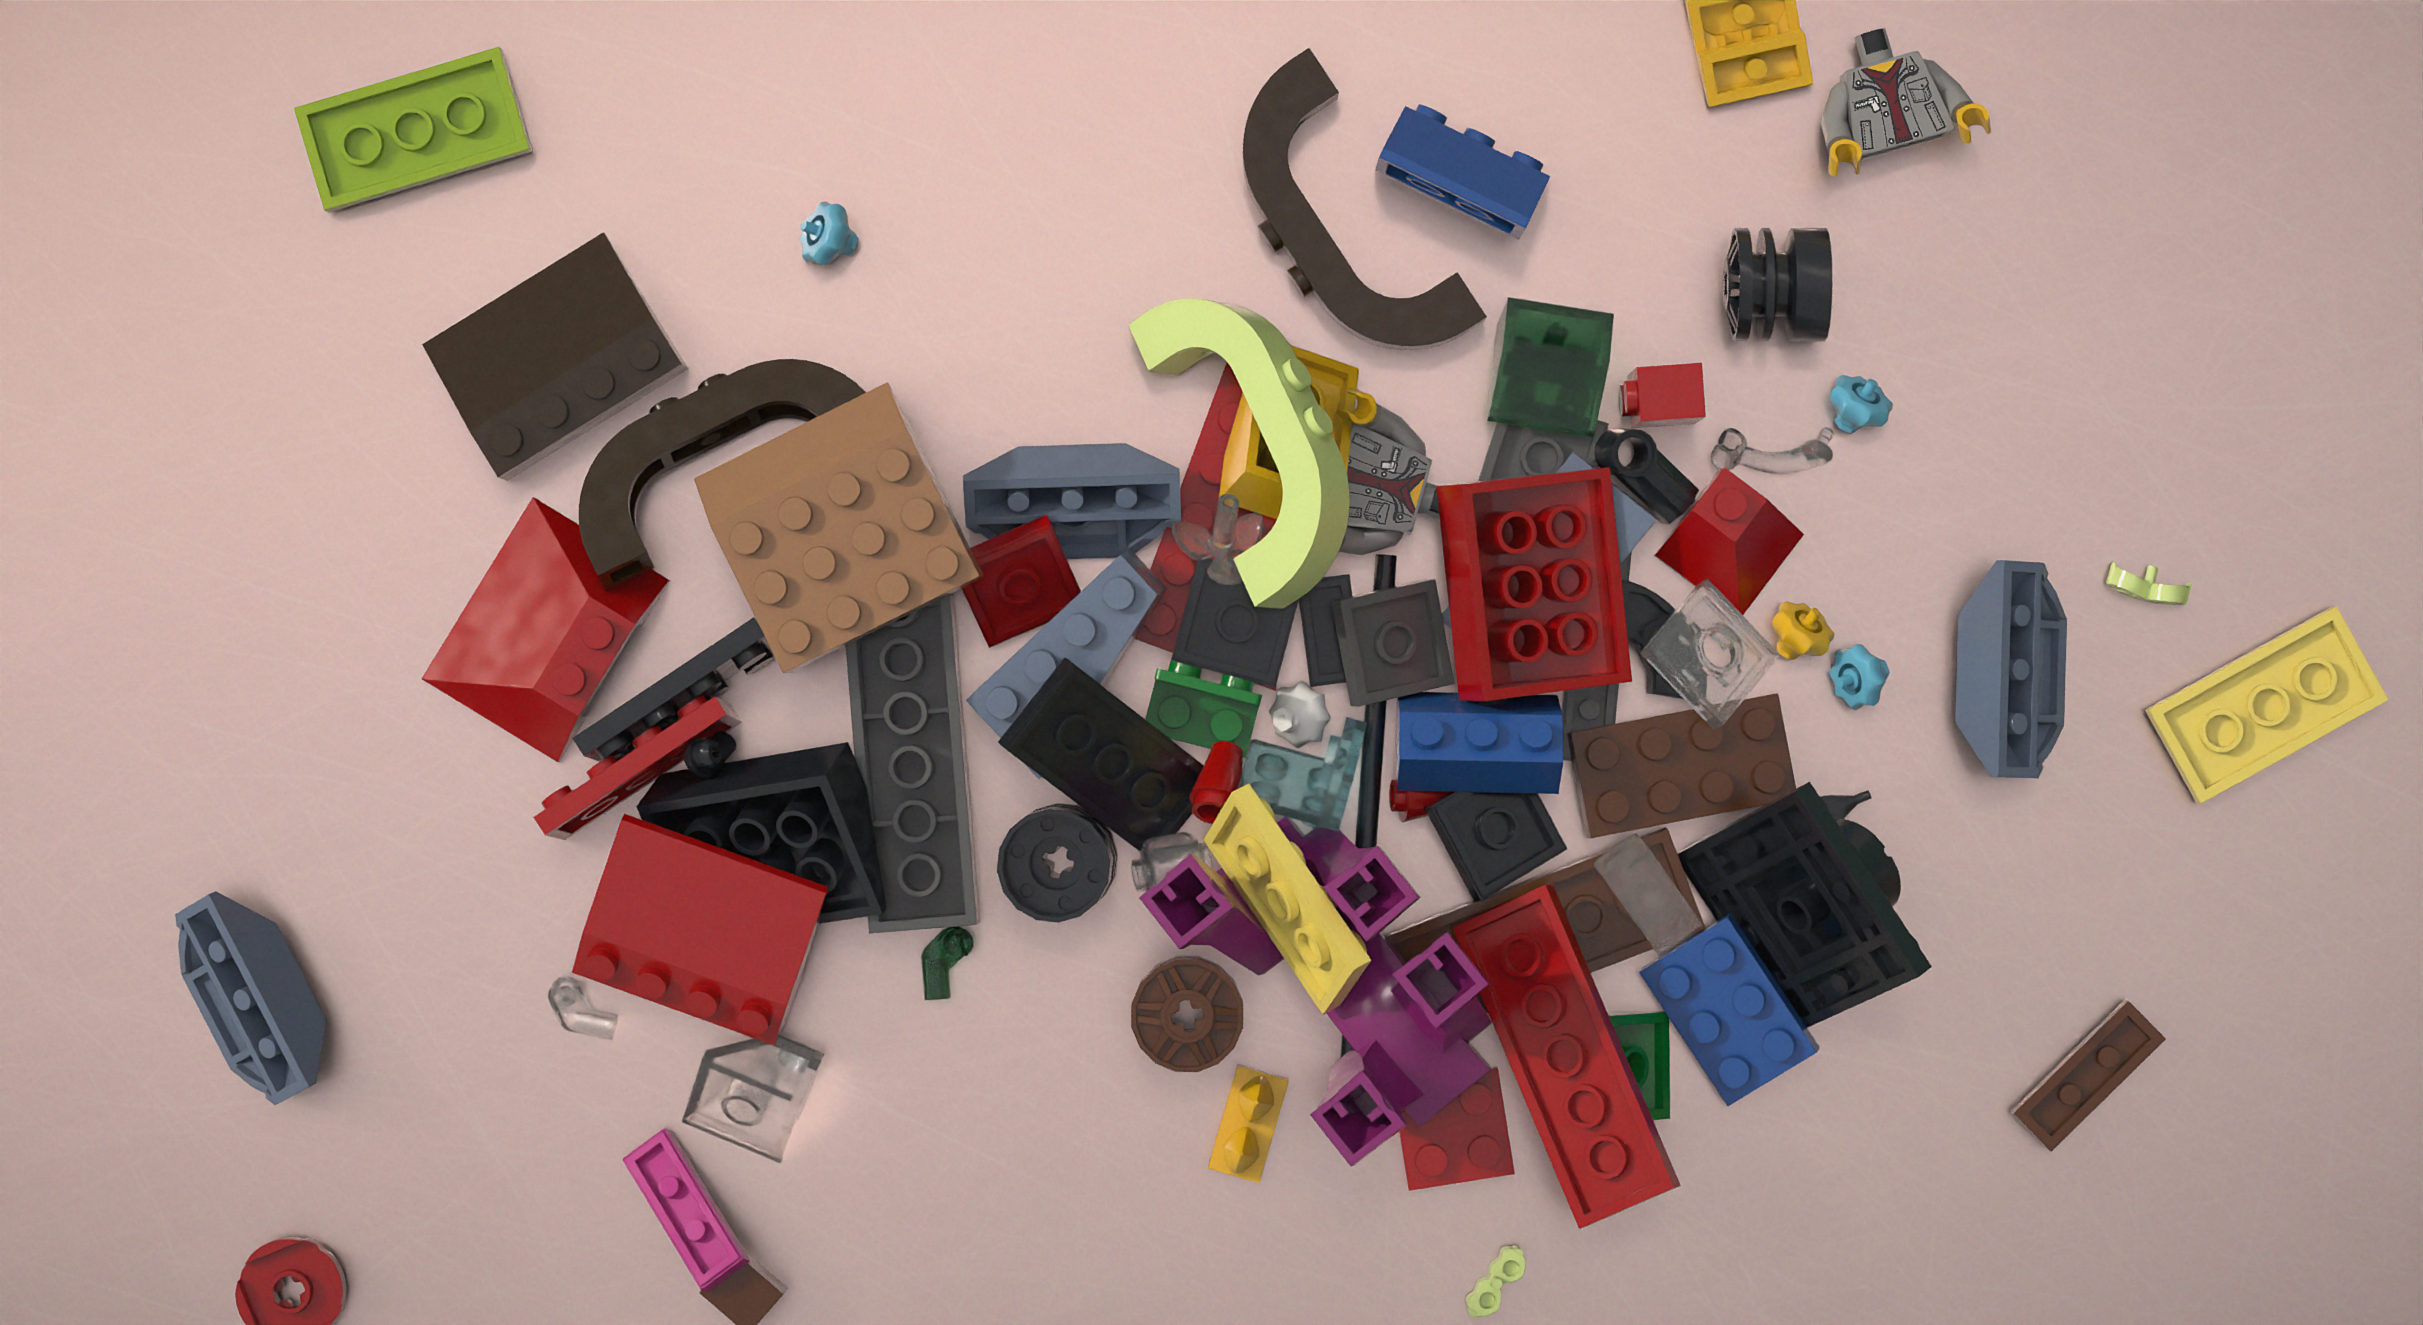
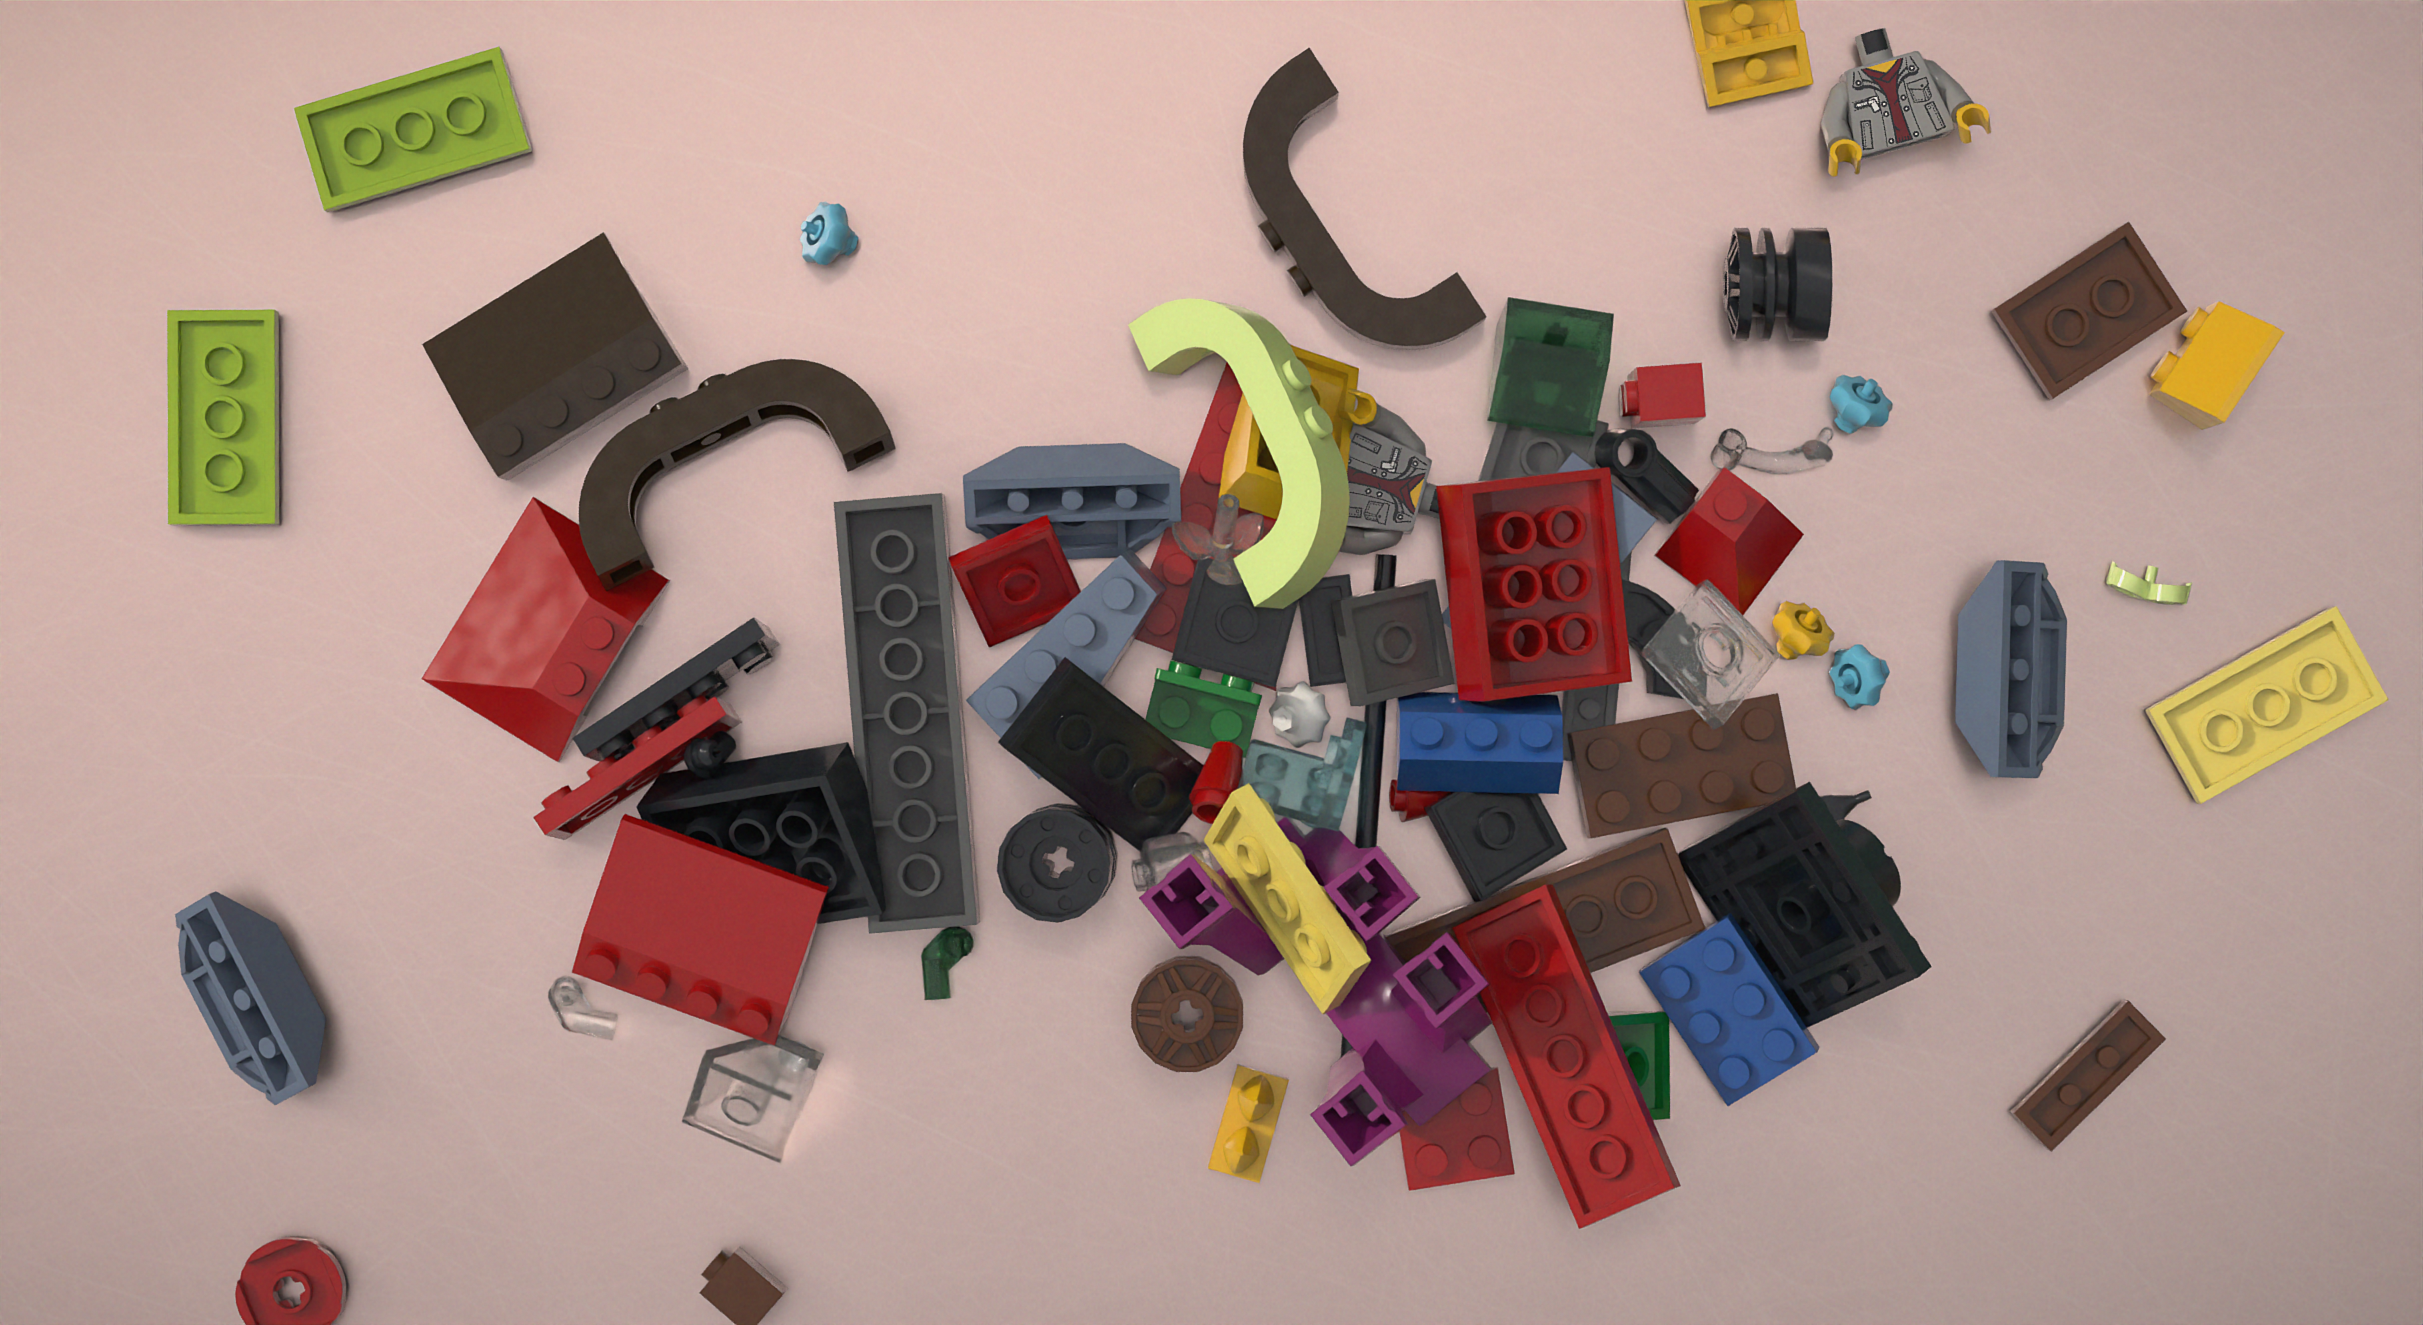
(223, 417): none -> lime plate
(686, 1210): dark pink tile -> none
(836, 529): medium nougat slope -> none
(1463, 170): blue slope -> none
(1487, 1293): yellowish green piece -> none
(1647, 893): clear slope -> none
(2089, 311): none -> reddish brown plate
(2213, 363): none -> yellow slope

